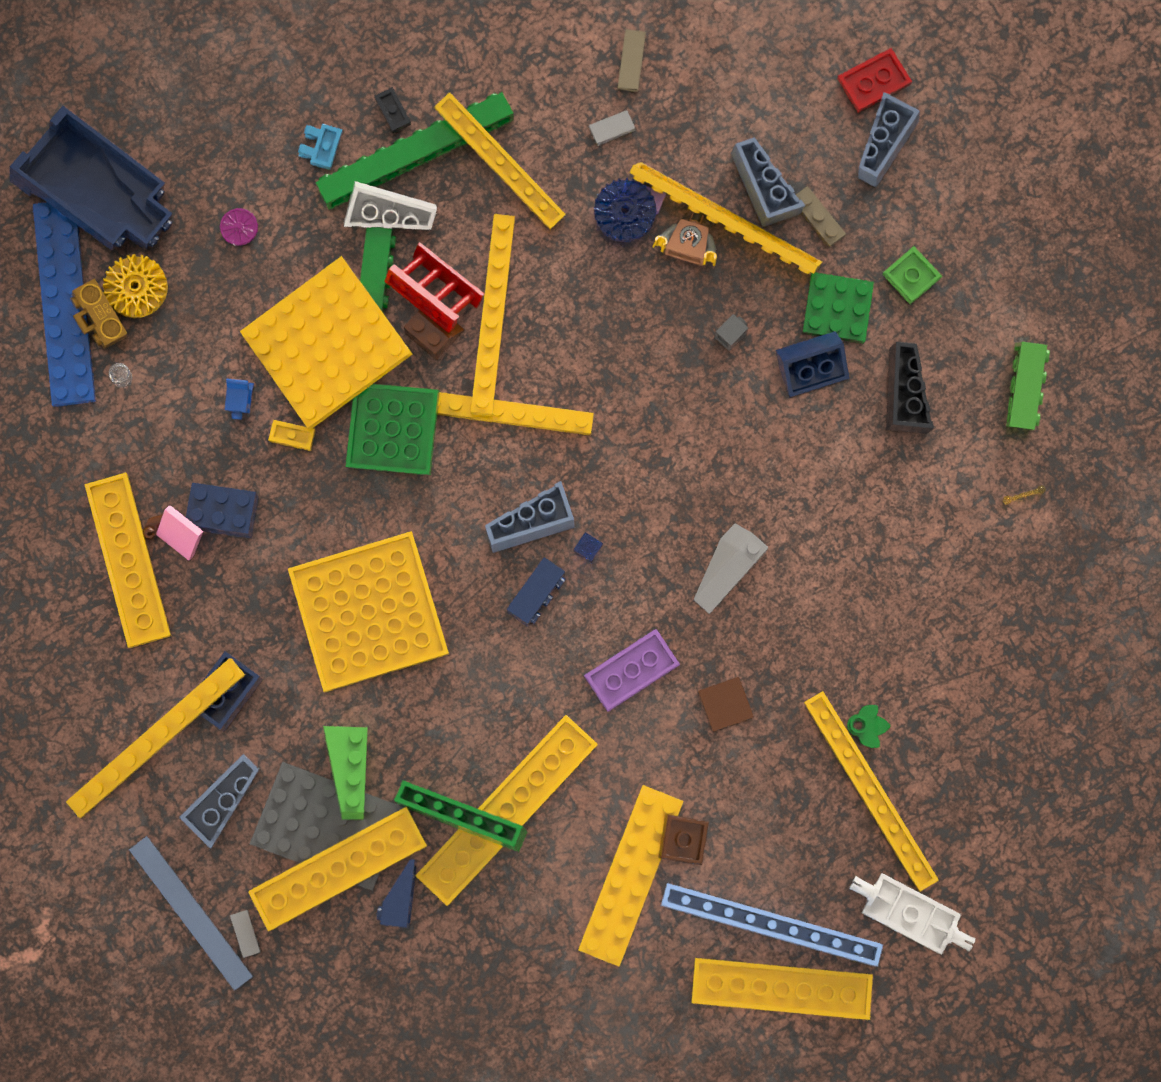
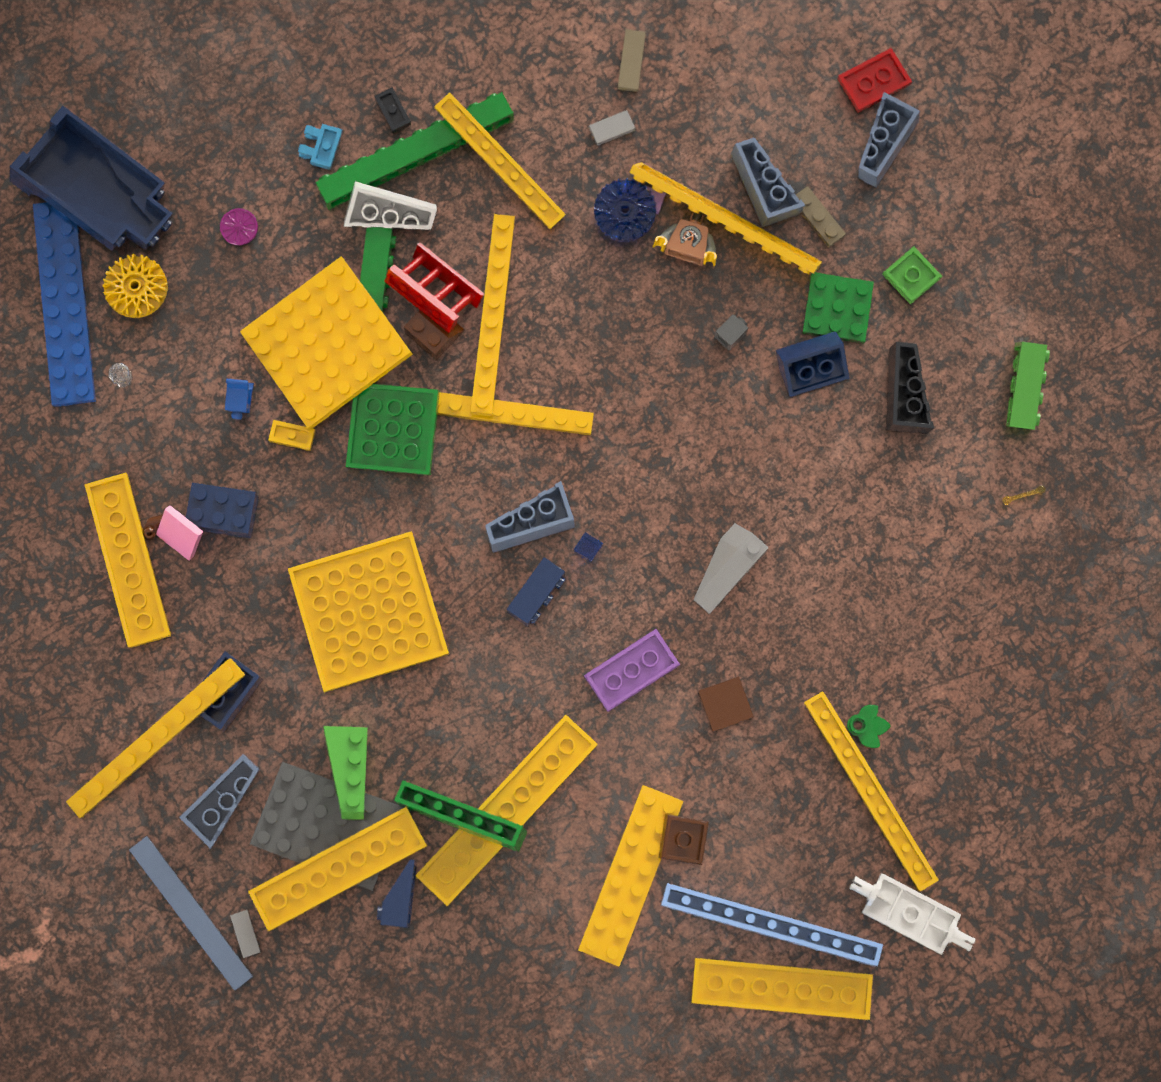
(104, 320): pearl gold piece -> none

